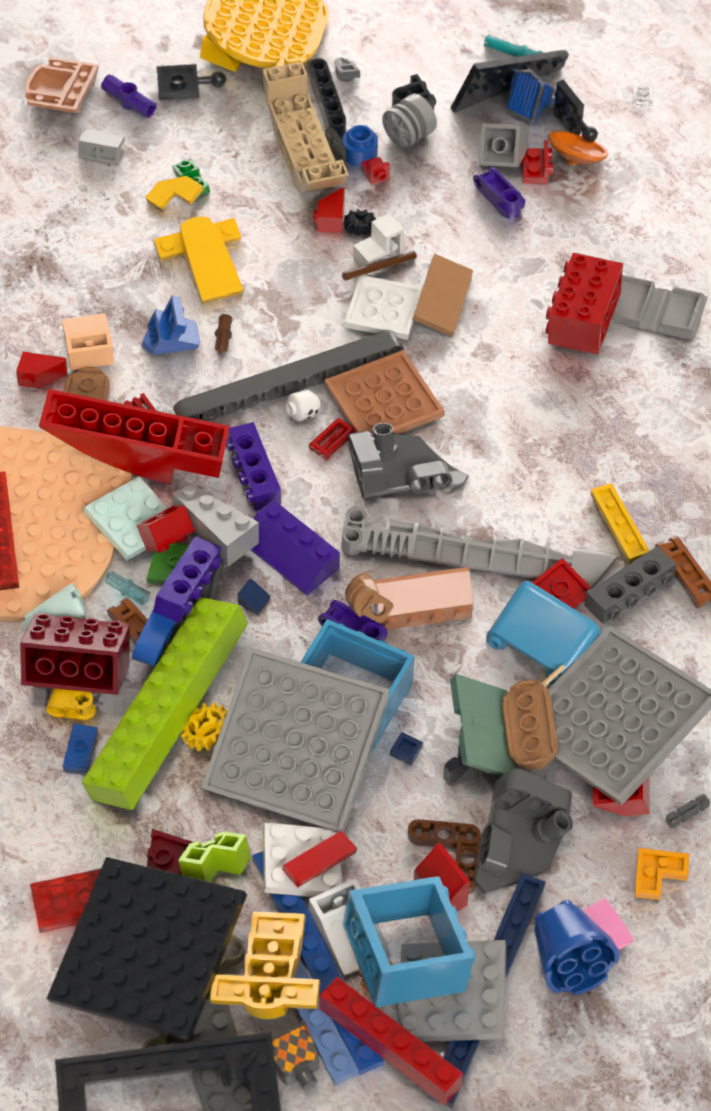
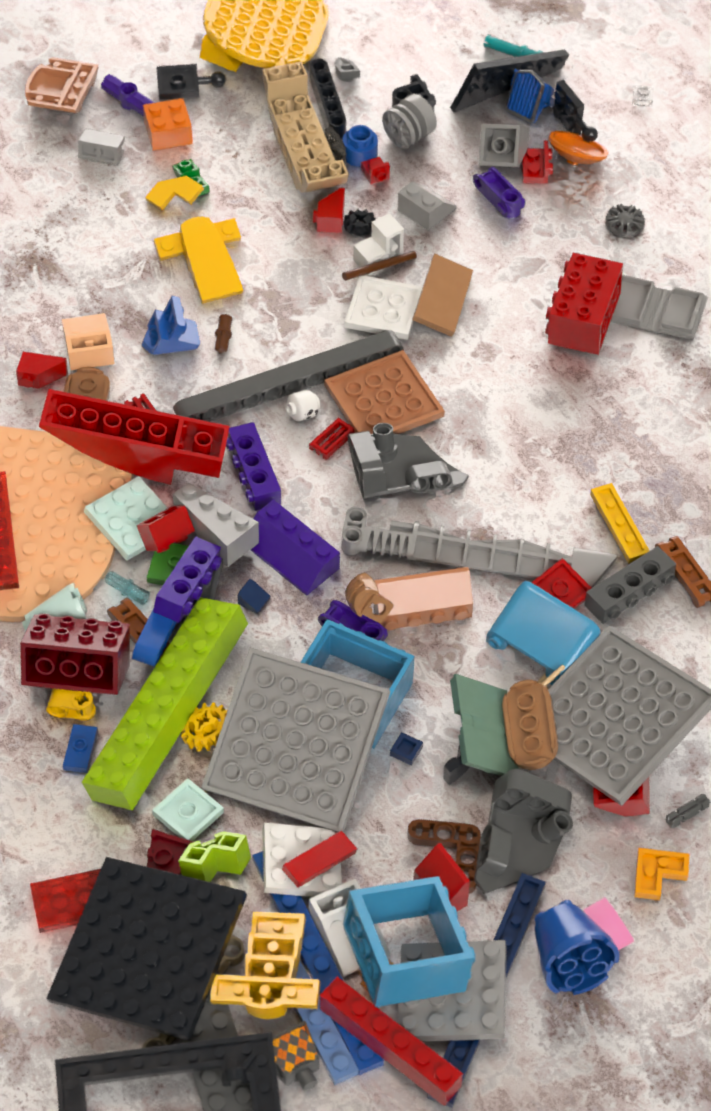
(168, 124): none -> orange brick
(188, 811): none -> light aqua plate
(423, 205): none -> light grey slope
(625, 220): none -> dark grey wheel

